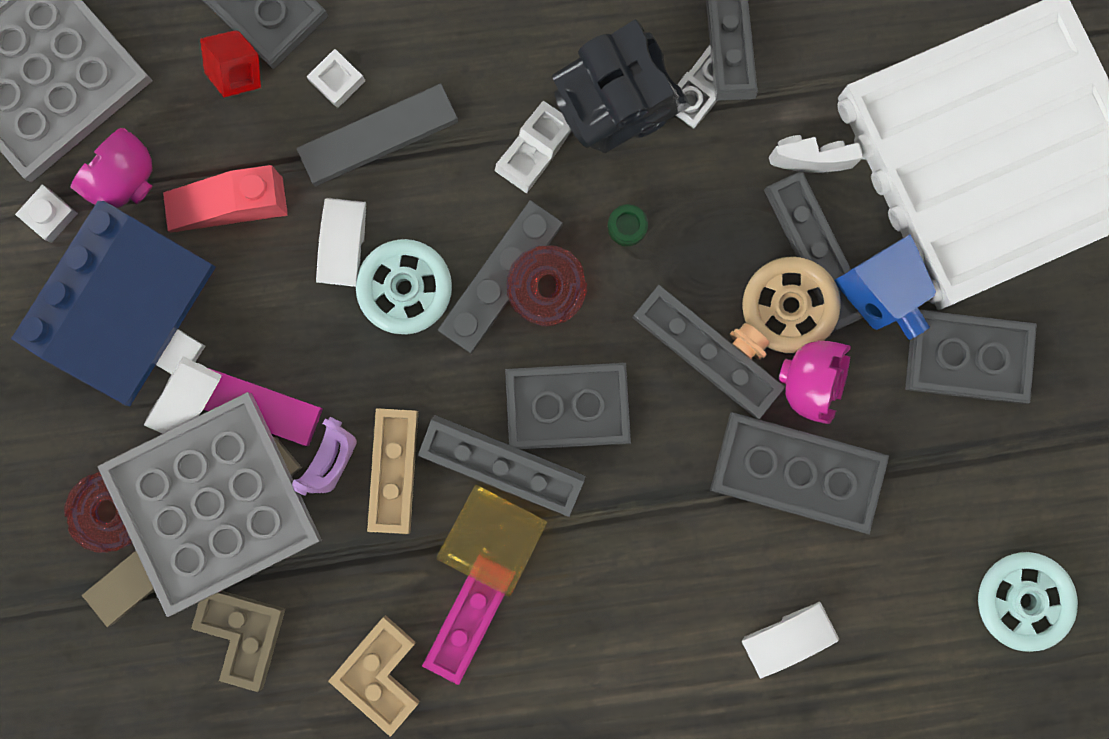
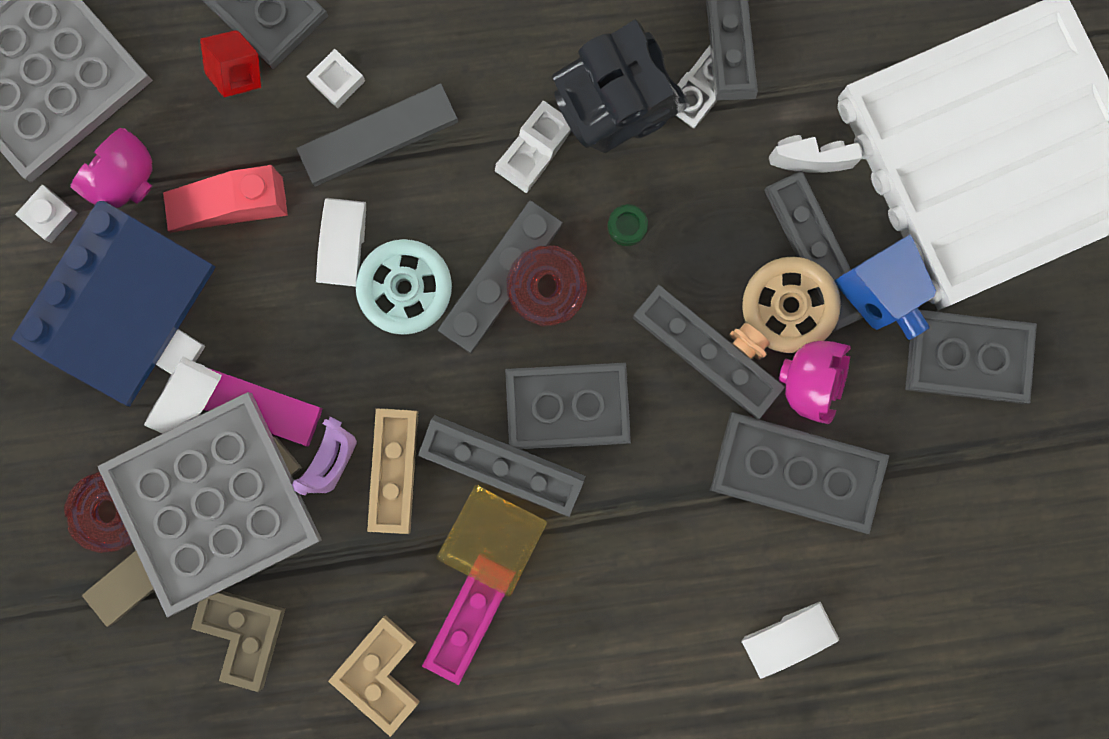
(1049, 575): light aqua plate -> none

